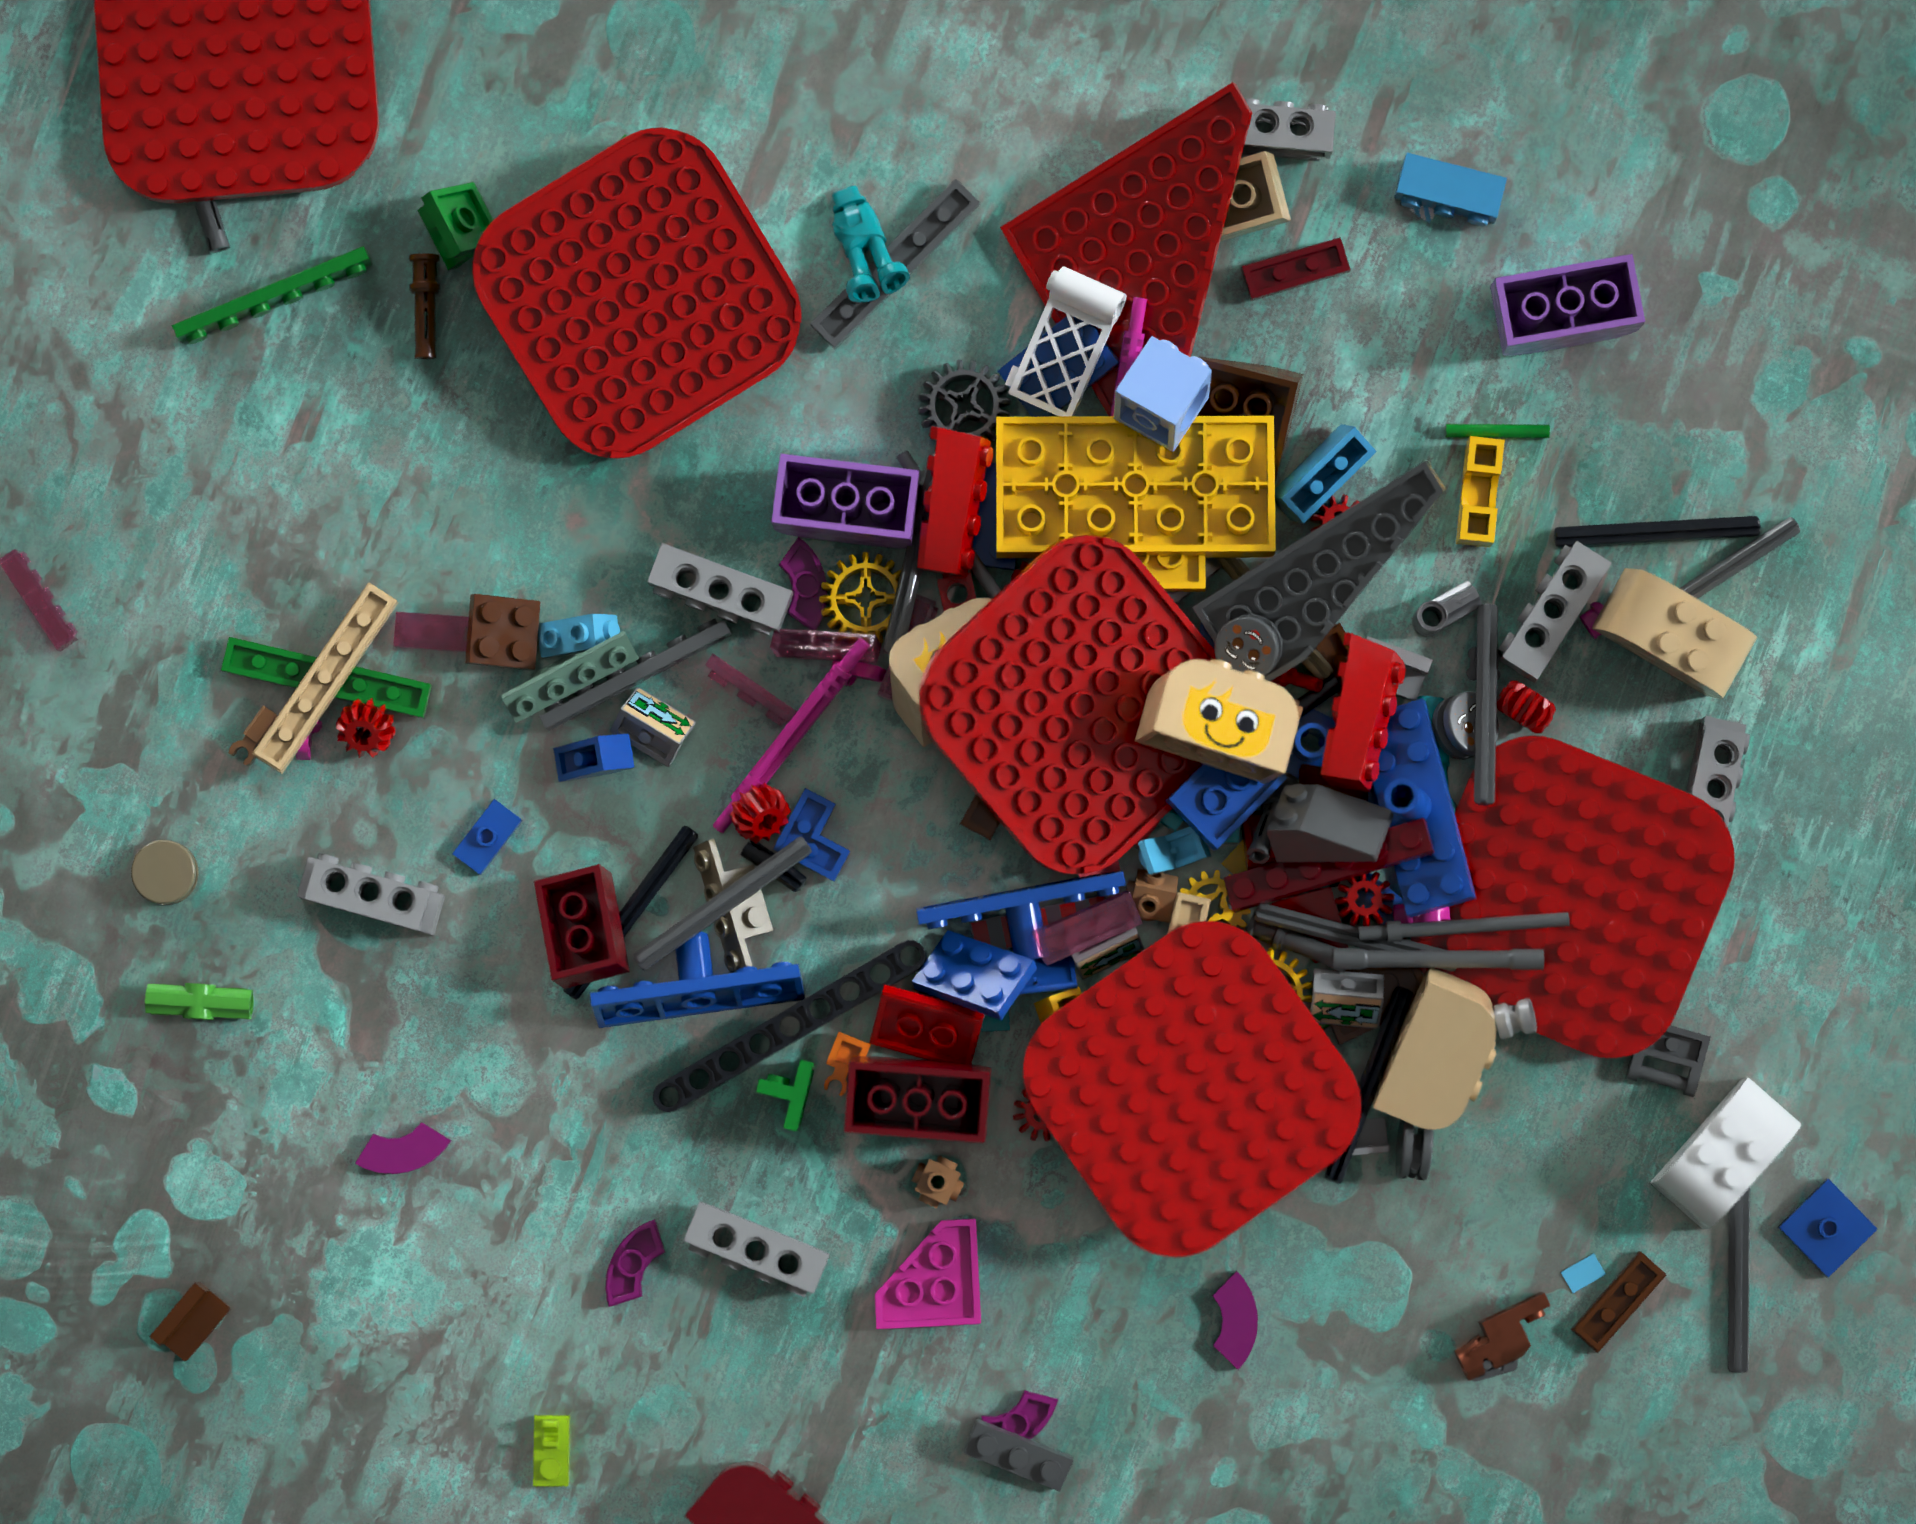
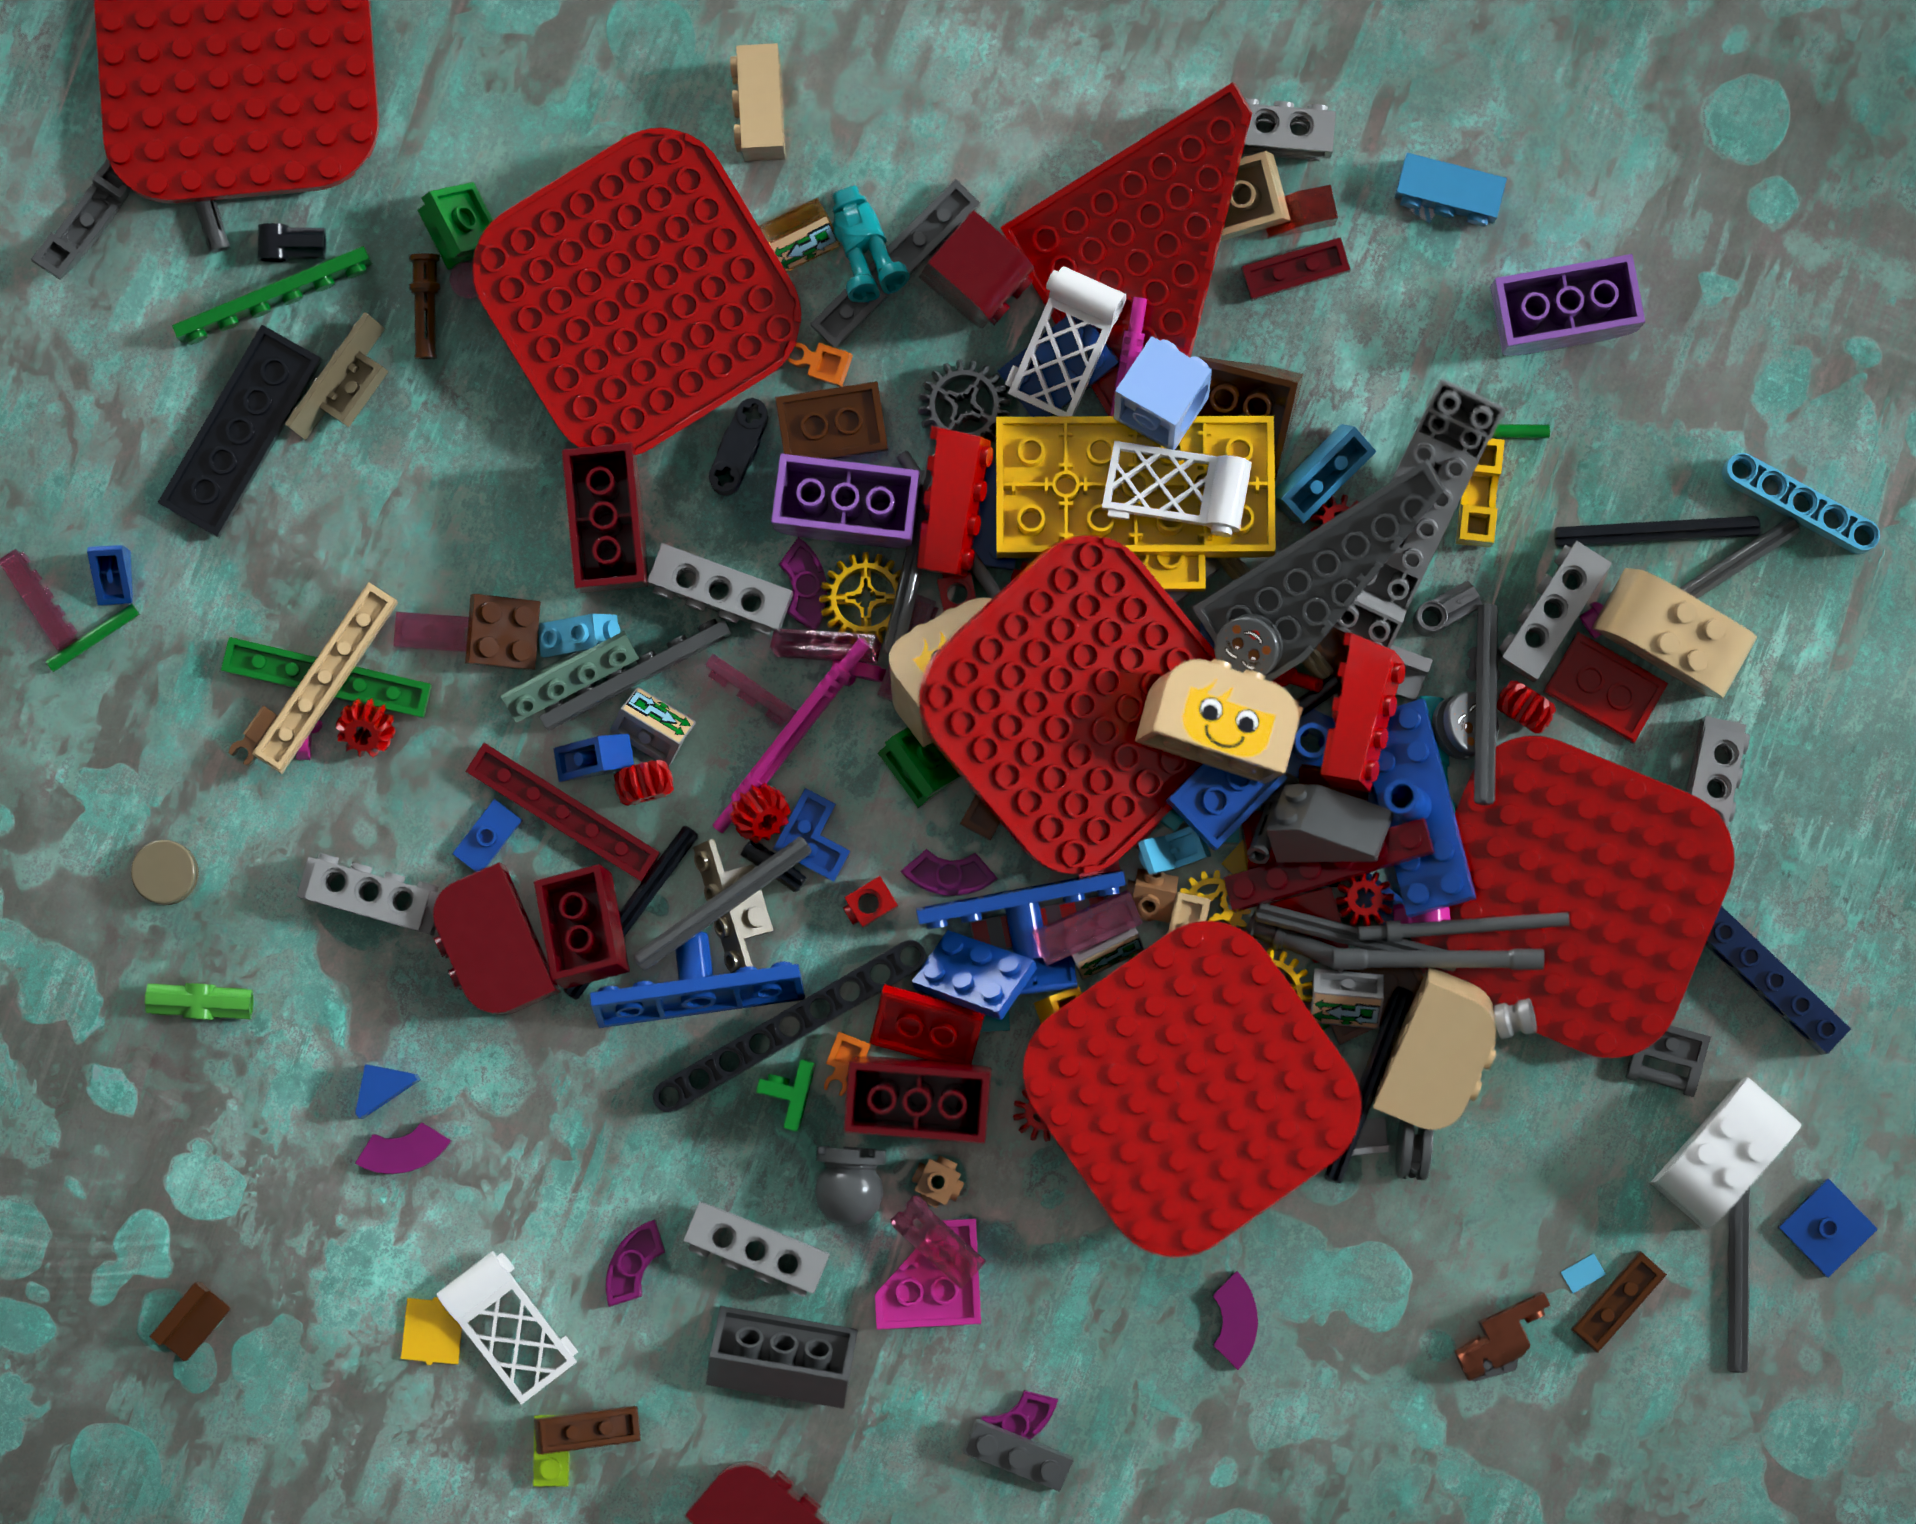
(84, 224): none -> dark grey slope
(92, 637): none -> green bar
(111, 574): none -> blue slope
(240, 431): none -> black plate
(280, 243): none -> black piece
(344, 382): none -> dark tan bracket
(380, 1086): none -> blue slope
(430, 1333): none -> yellow piece
(462, 280): none -> clear pink tile
(478, 1290): none -> white piece
(491, 943): none -> dark red brick
(562, 812): none -> dark red plate
(587, 1430): none -> reddish brown tile
(605, 518): none -> dark red brick
(643, 782): none -> red gear
(738, 447): none -> black piece
(758, 102): none -> tan brick
(781, 1357): none -> dark grey slope
(800, 234): none -> panel
(825, 364): none -> orange plate
(833, 422): none -> reddish brown plate
(849, 1186): none -> dark grey tile
(880, 891): none -> red brick
(917, 768): none -> green bracket
(938, 1242): none -> clear pink plate
(948, 876): none -> magenta tile
(978, 271): none -> dark red brick
(1222, 495): none -> white piece
(1308, 211): none -> clear red slope
(1452, 440): none -> light grey slope
(1605, 687): none -> red tile
(1775, 984): none -> dark blue brick
(1818, 503): none -> medium azure beam

